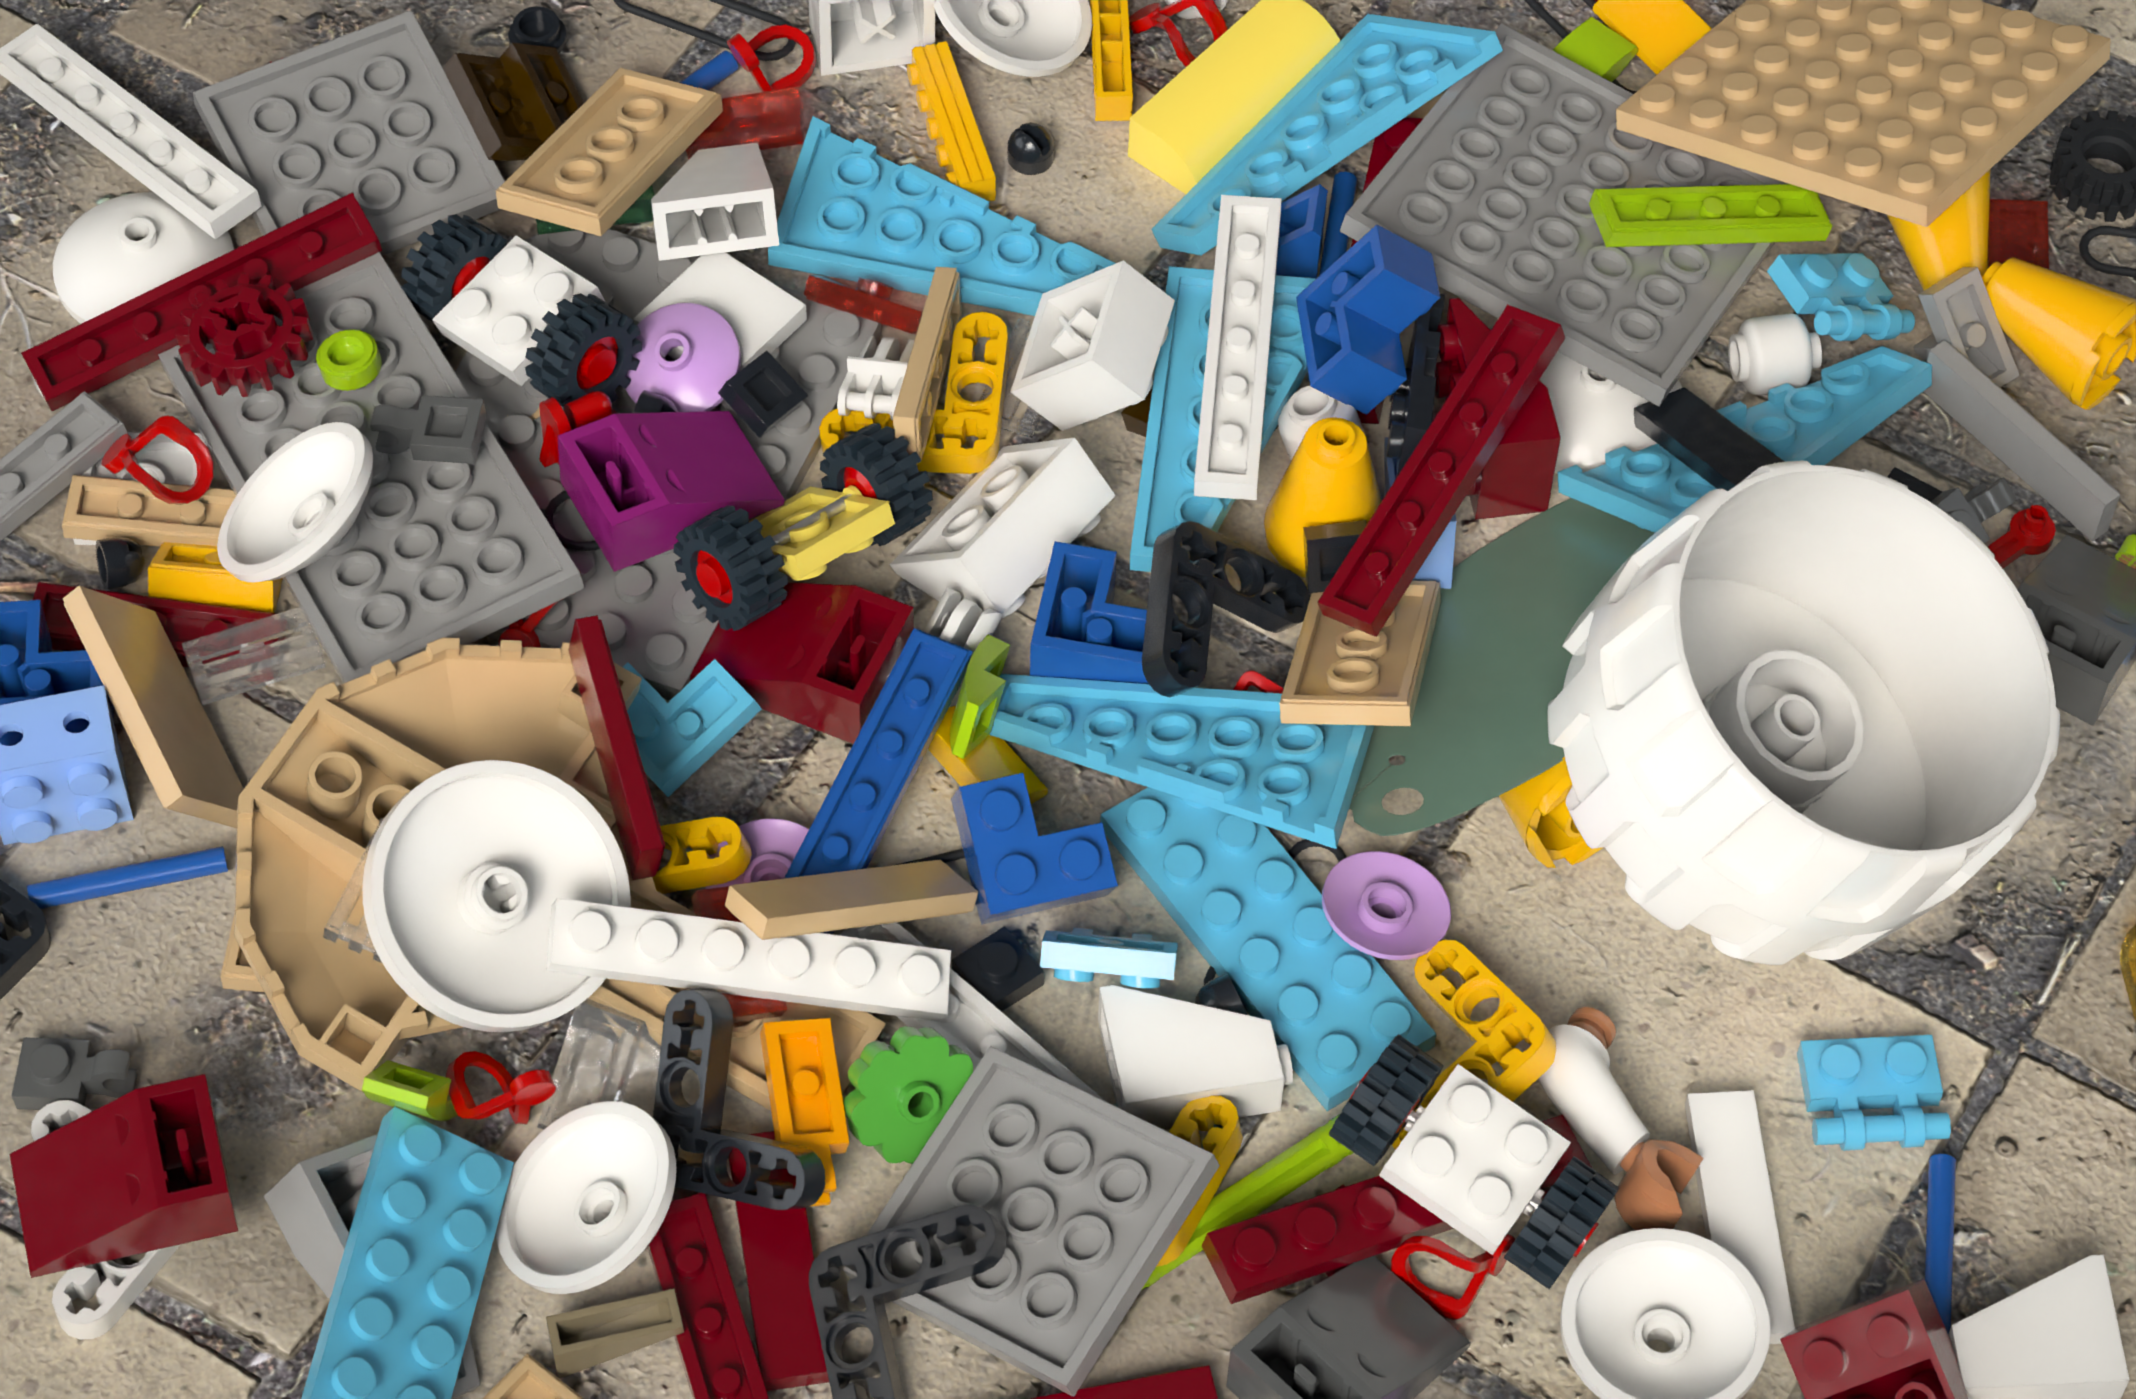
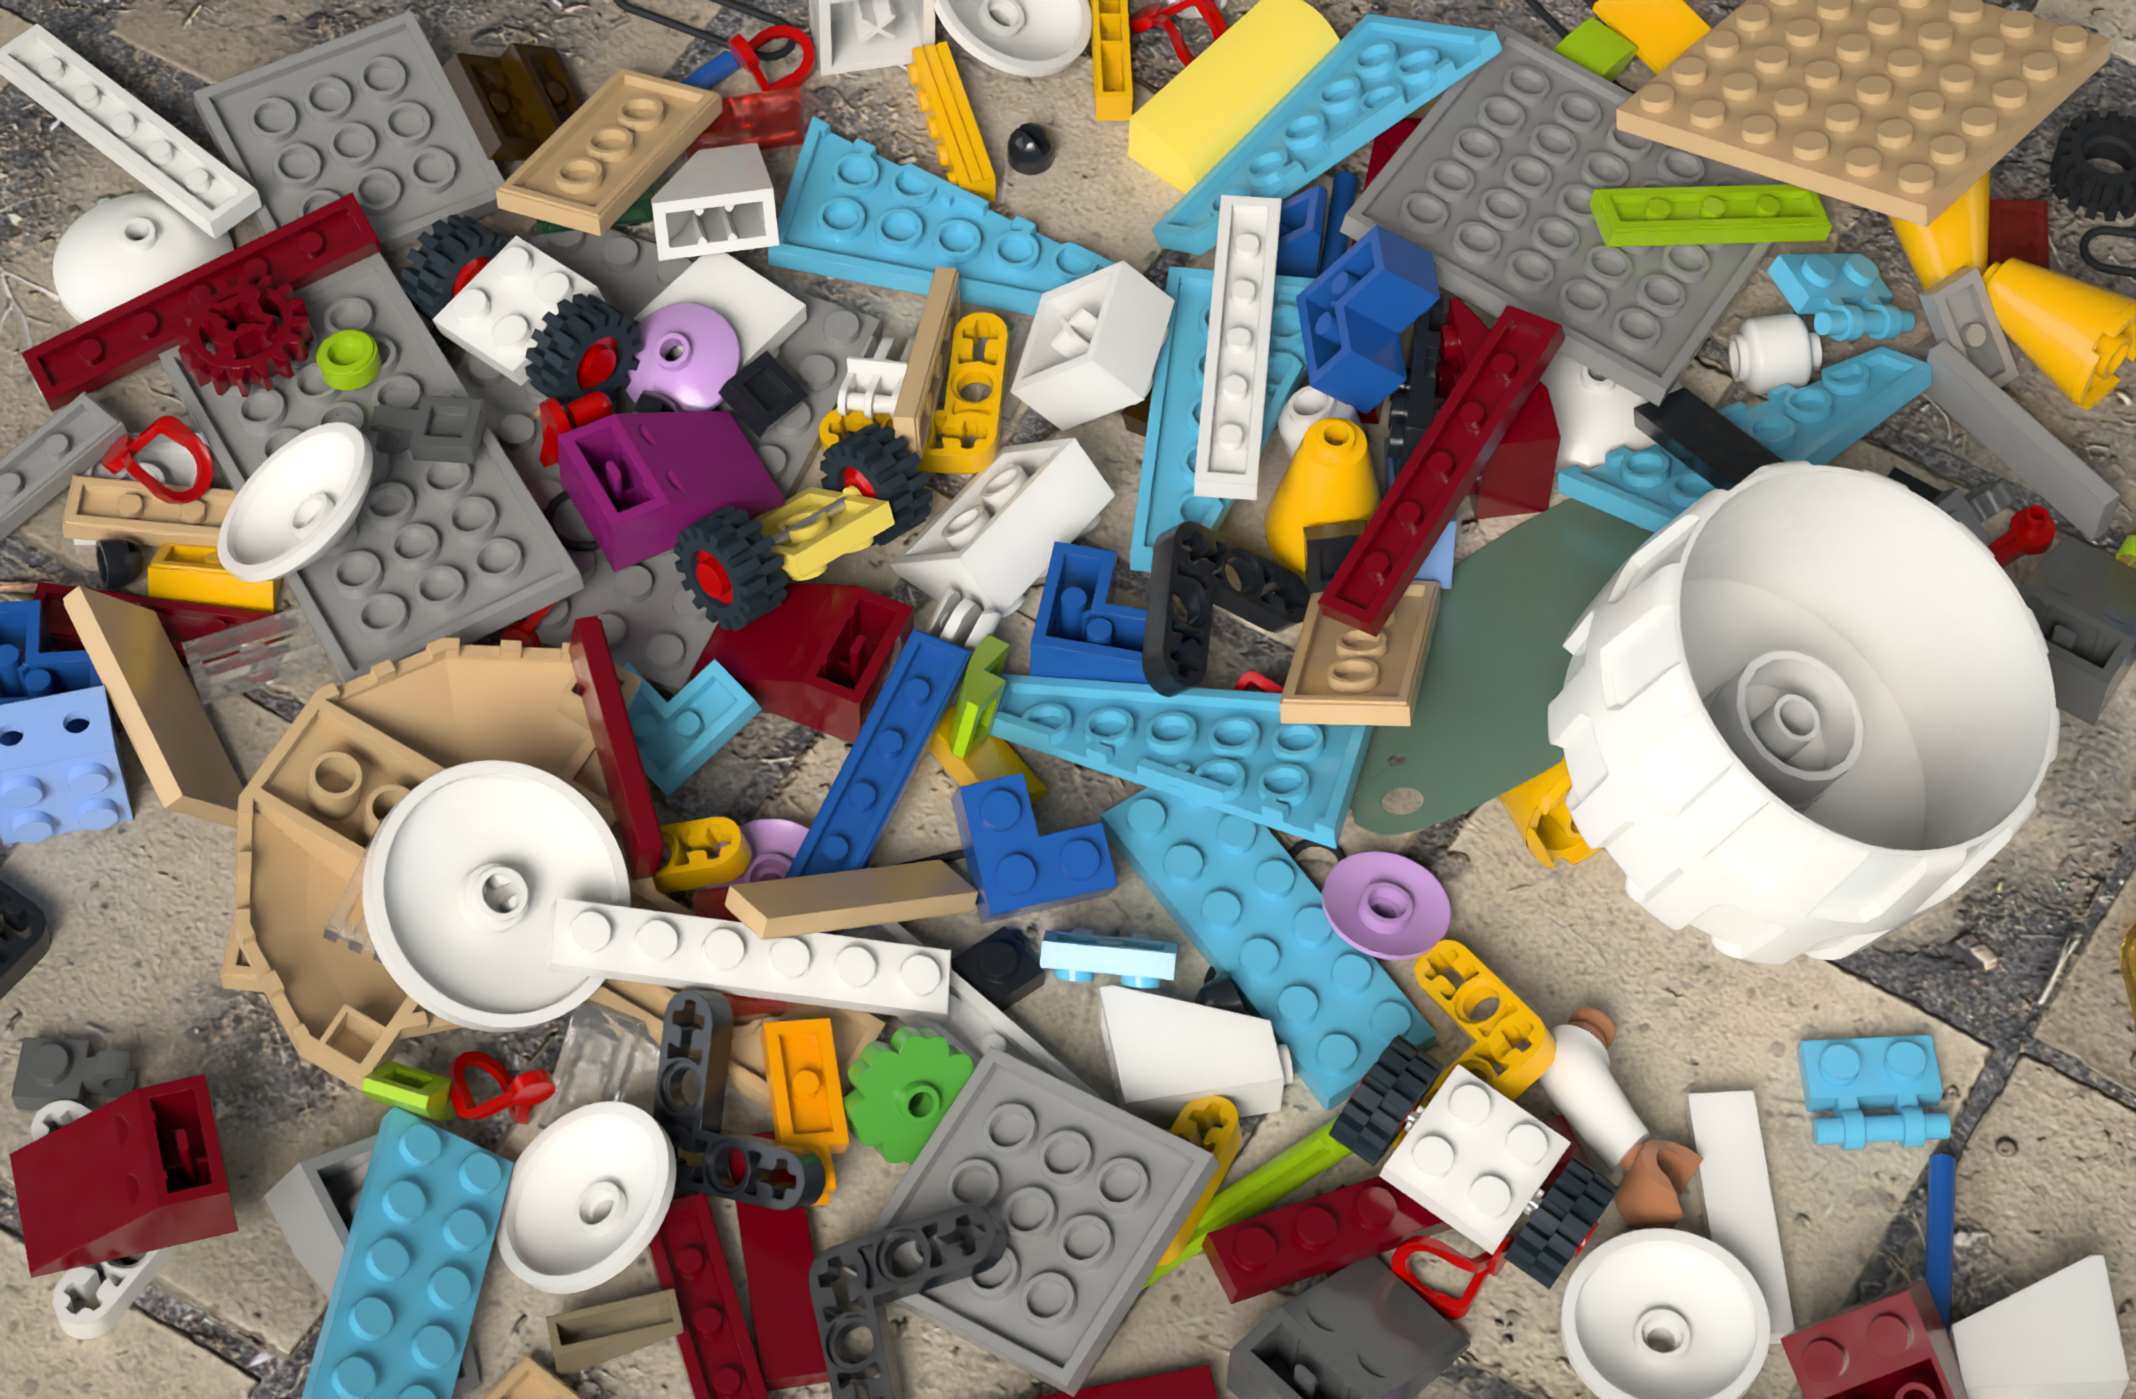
(128, 878): blue bar -> none
(538, 27): black plate -> none
(866, 299): clear red plate -> none

